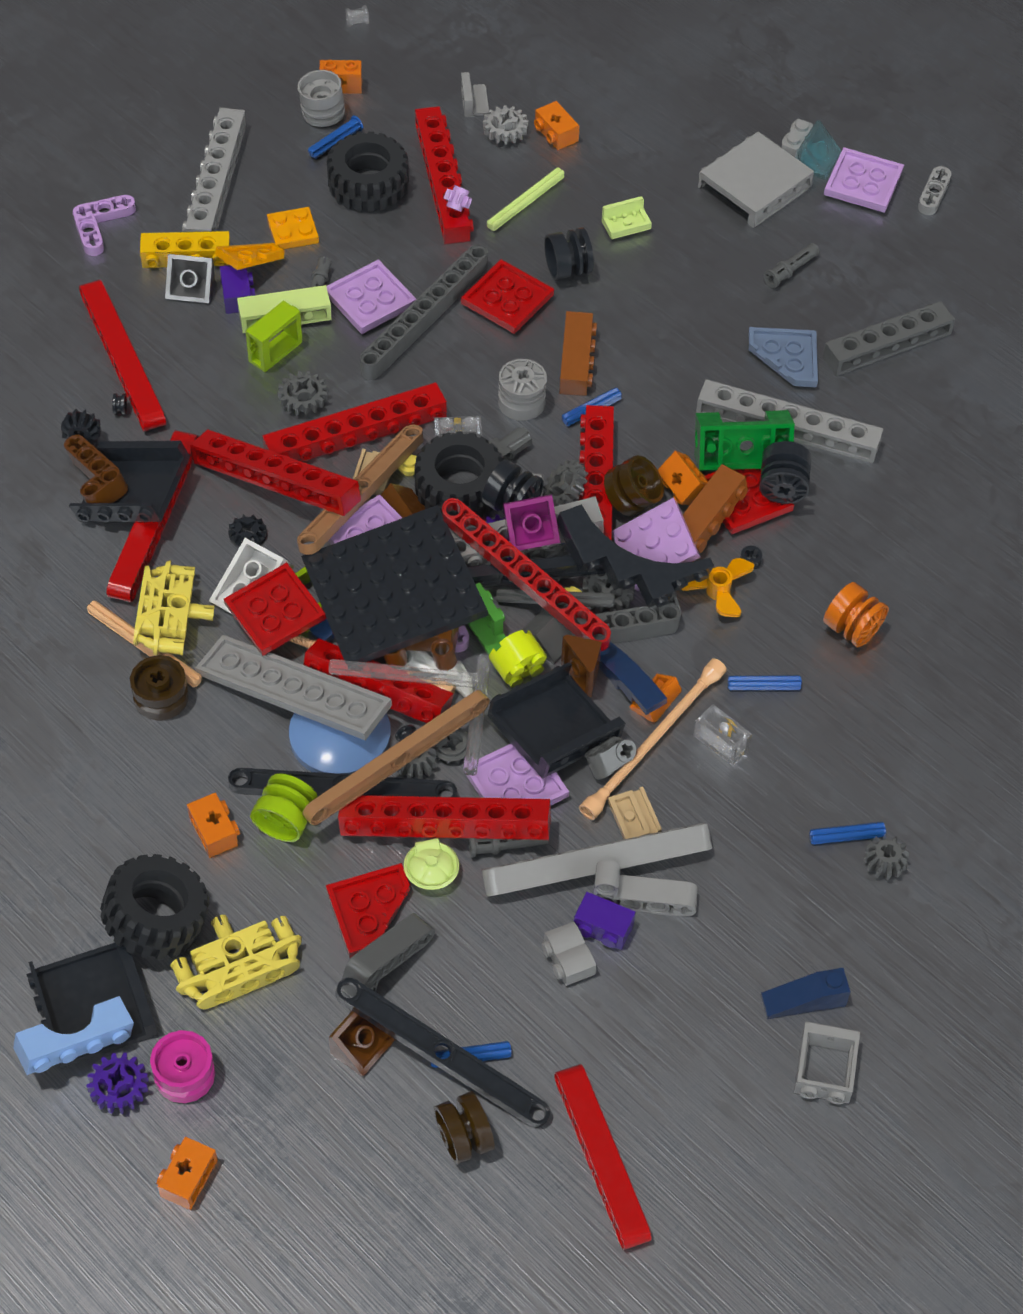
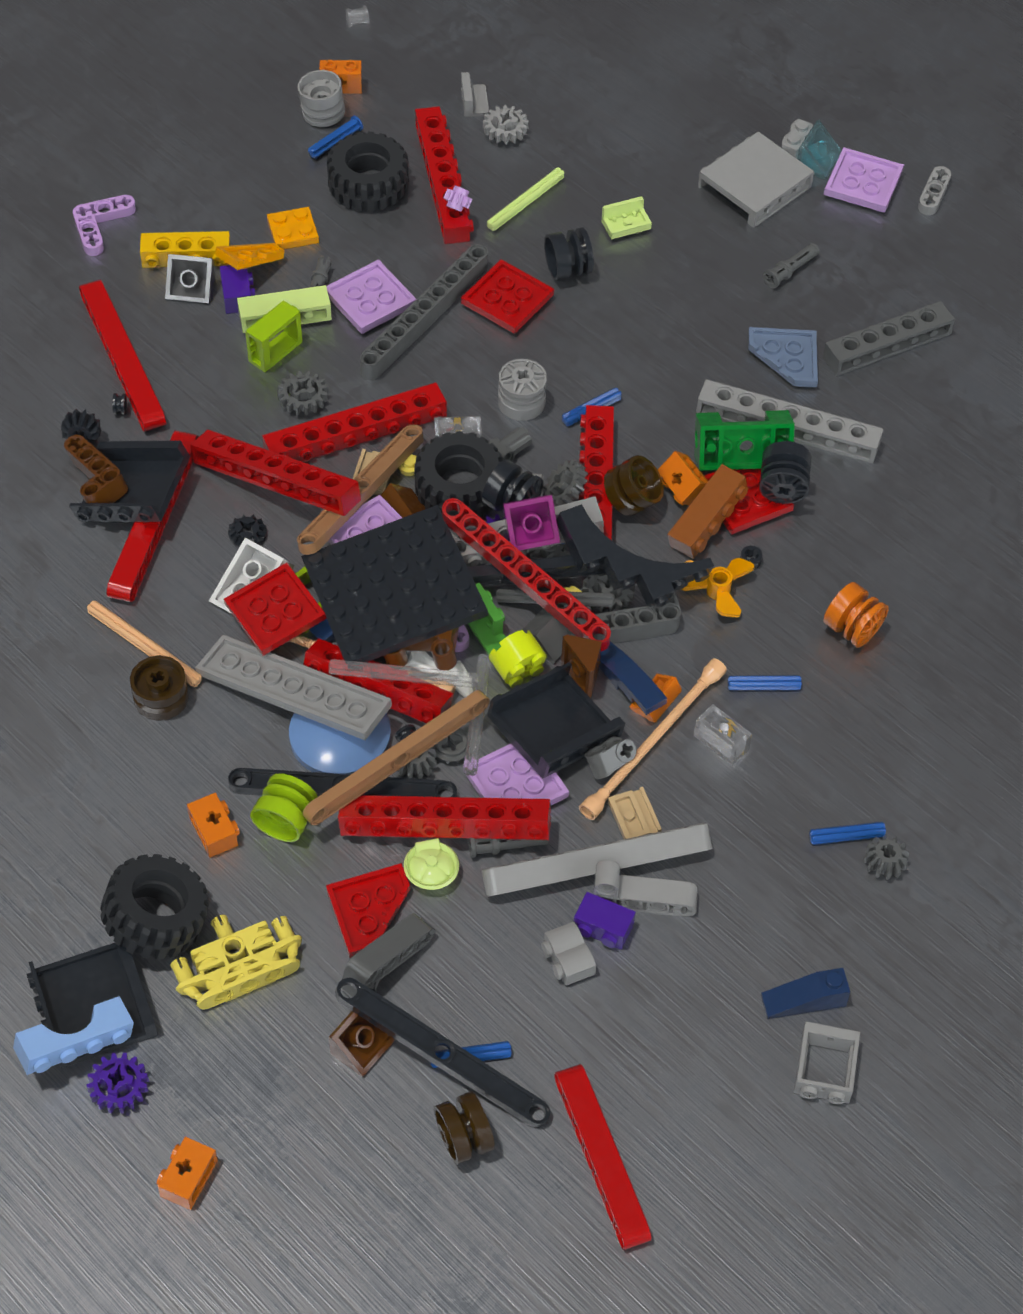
(166, 608): light yellow piece -> none
(182, 1066): dark pink wheel -> none
(216, 171): light grey brick -> none
(556, 125): orange brick -> none
(576, 353): dark orange brick -> none
(658, 535): lavender plate -> none

